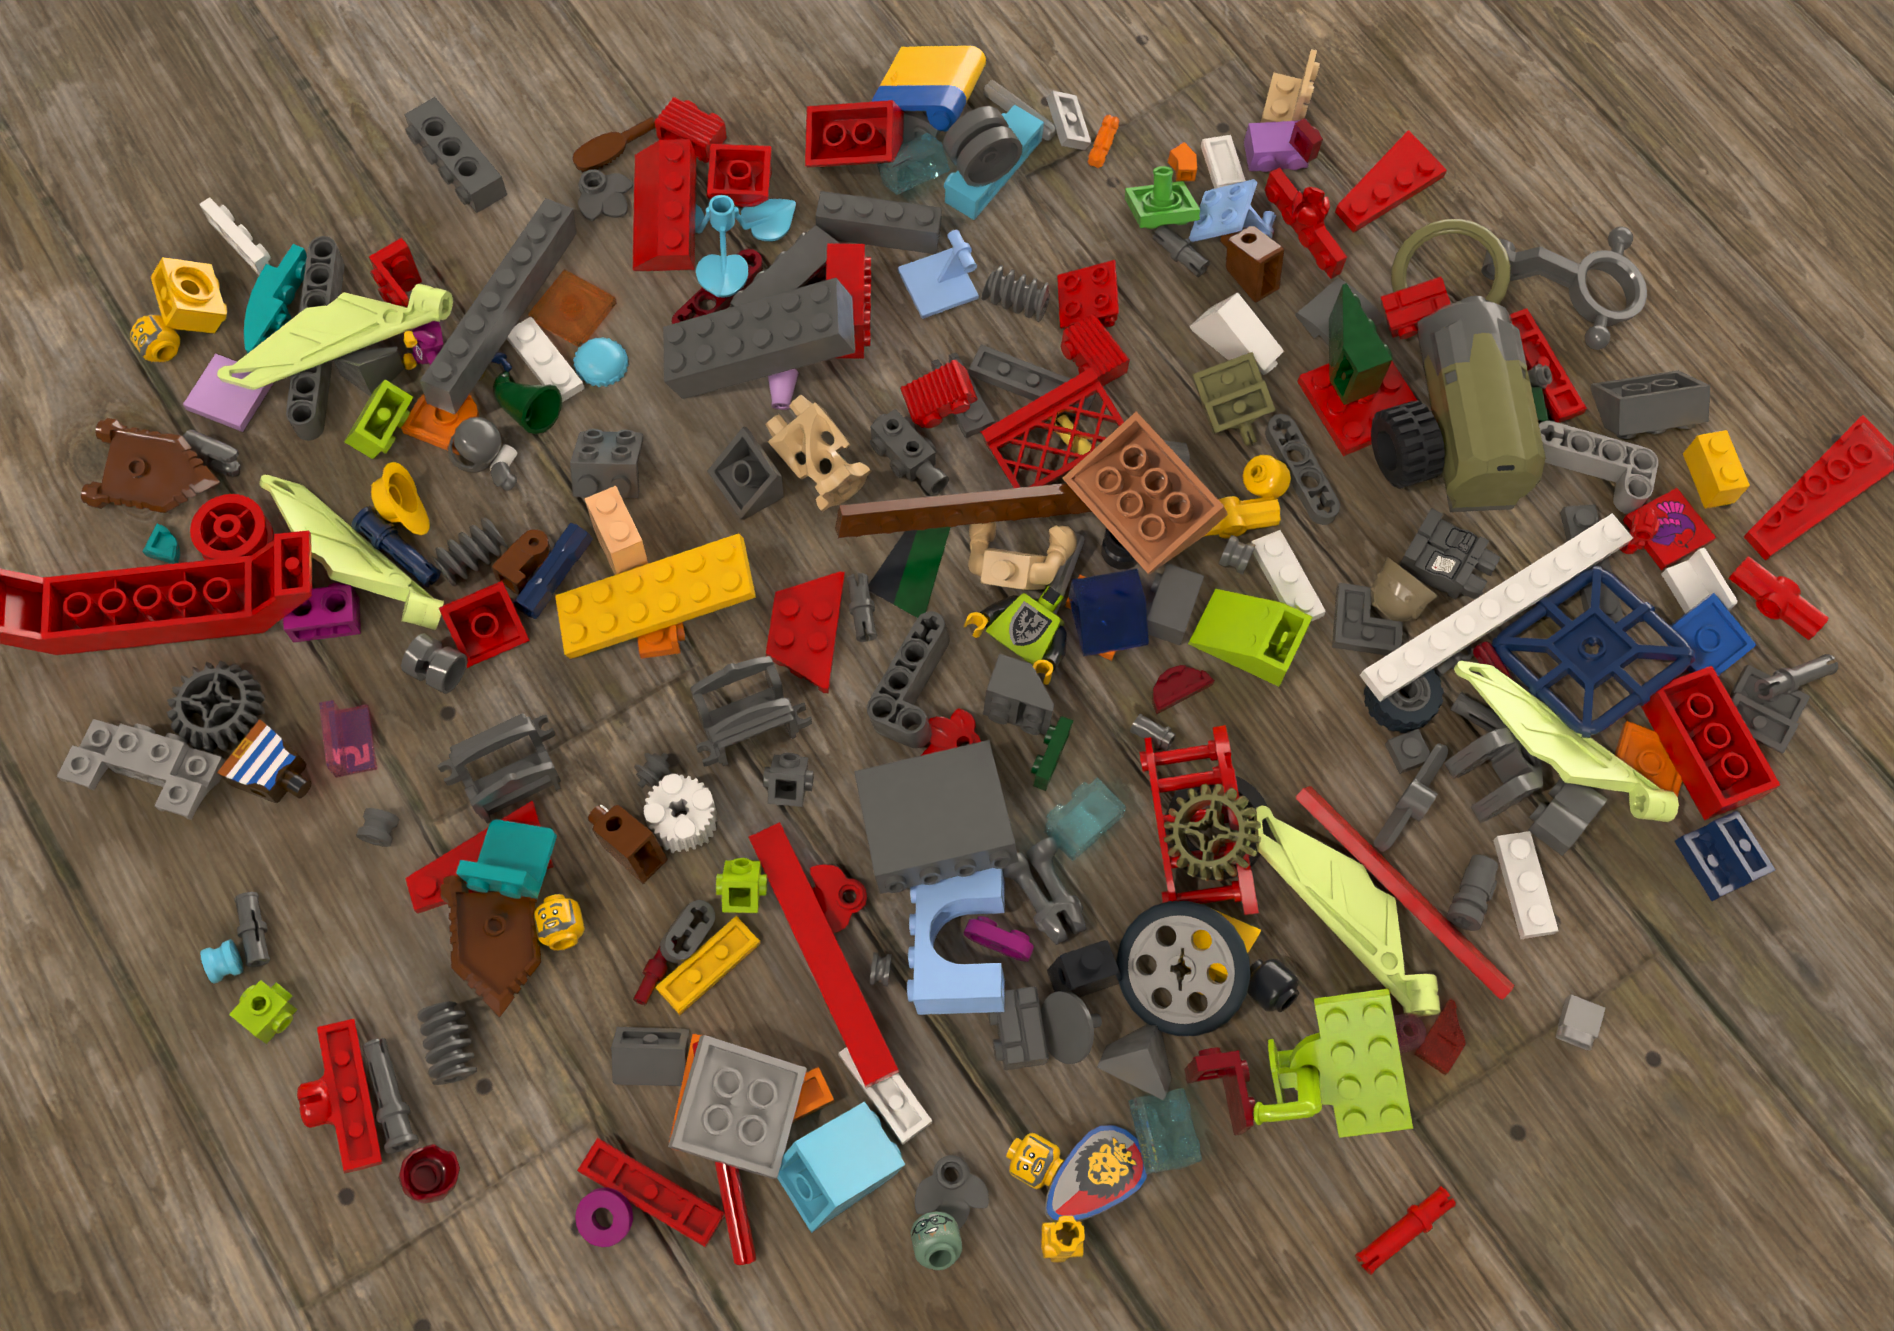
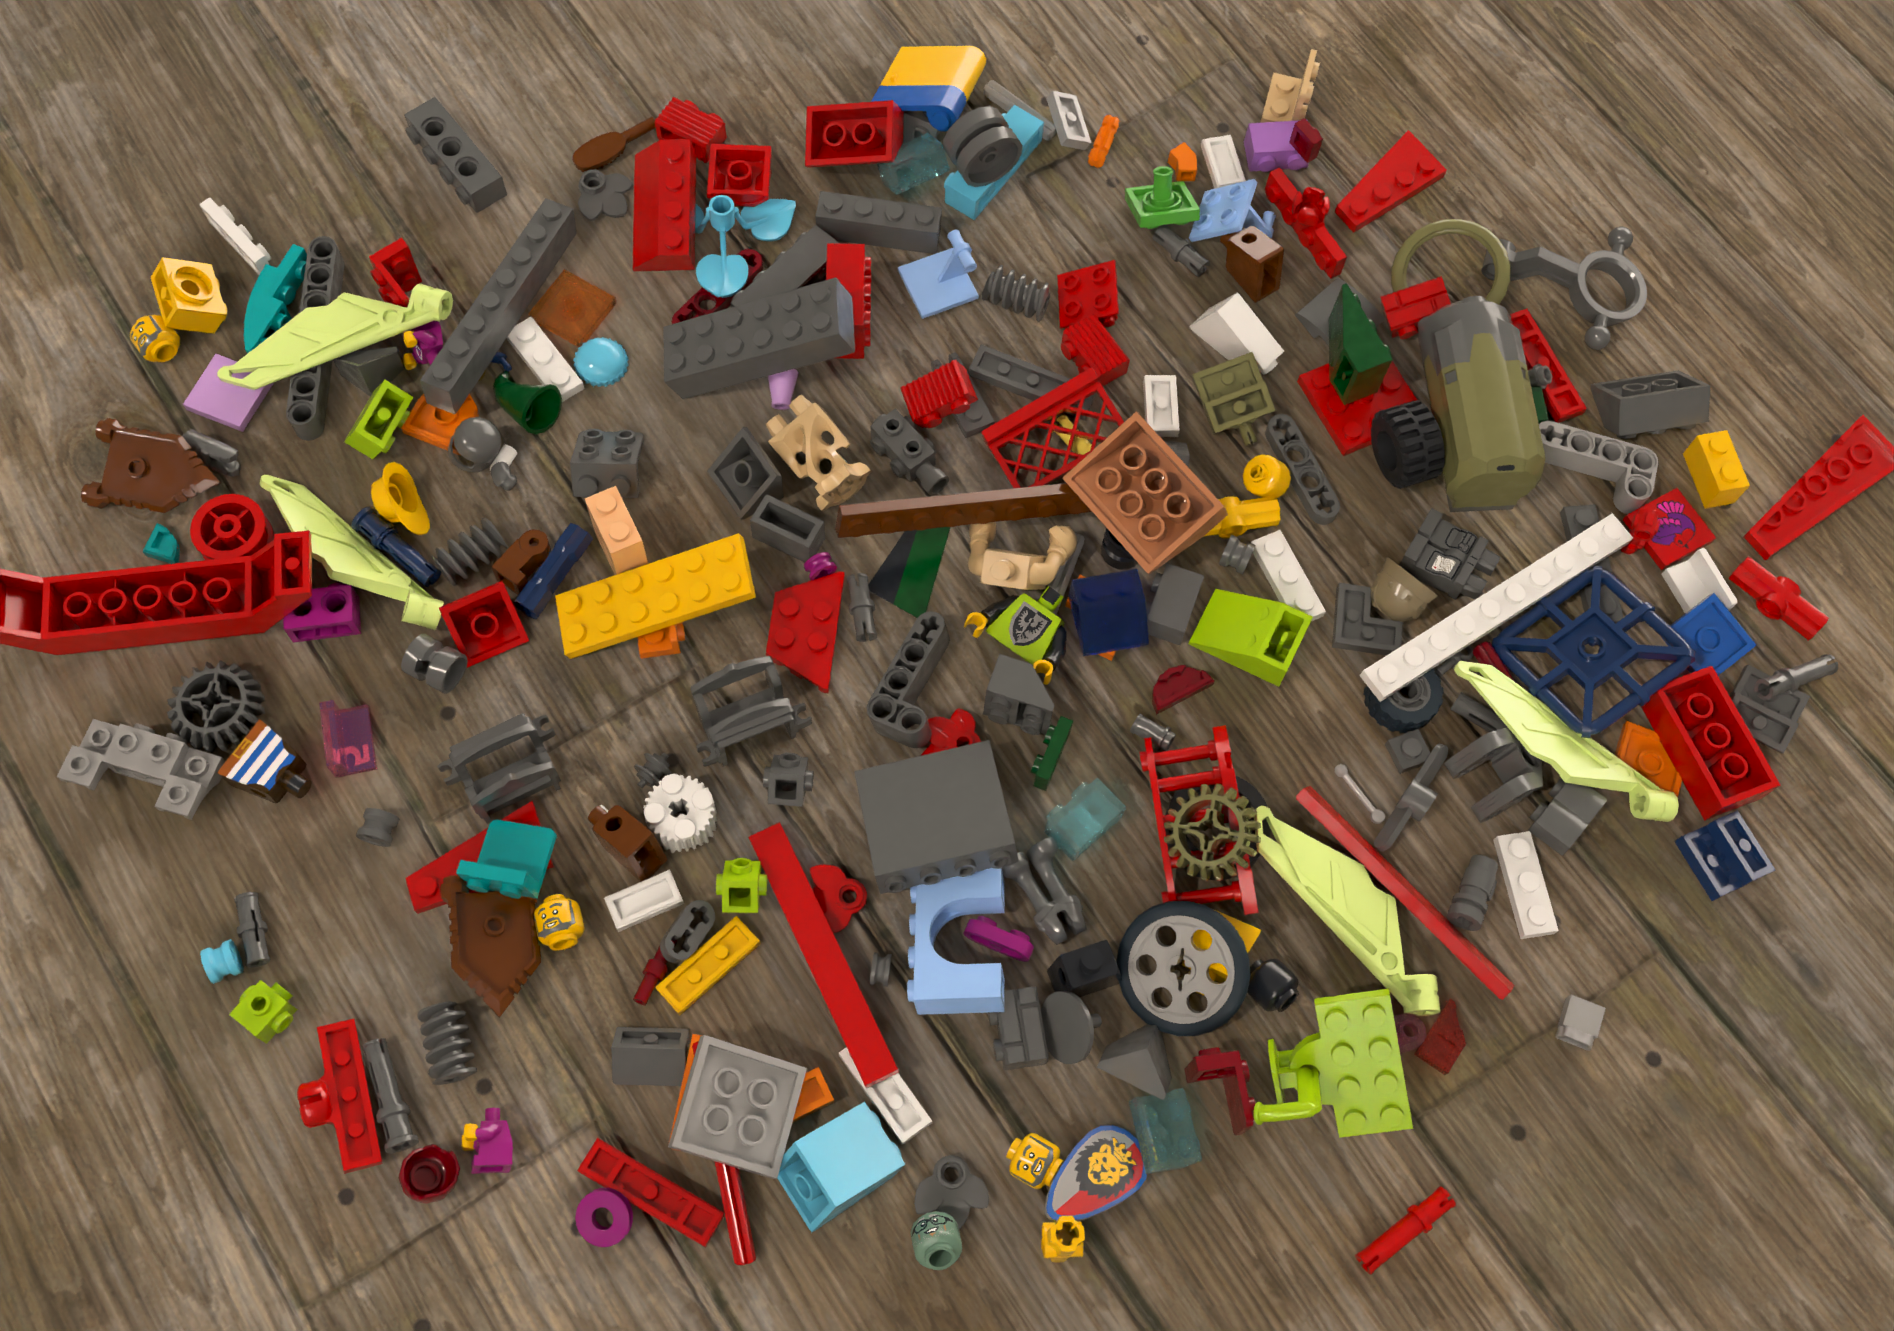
(491, 1143): none -> magenta piece
(644, 900): none -> white tile
(787, 528): none -> dark grey brick
(820, 565): none -> magenta bush
(1161, 404): none -> white plate
(1377, 816): none -> light grey hinge

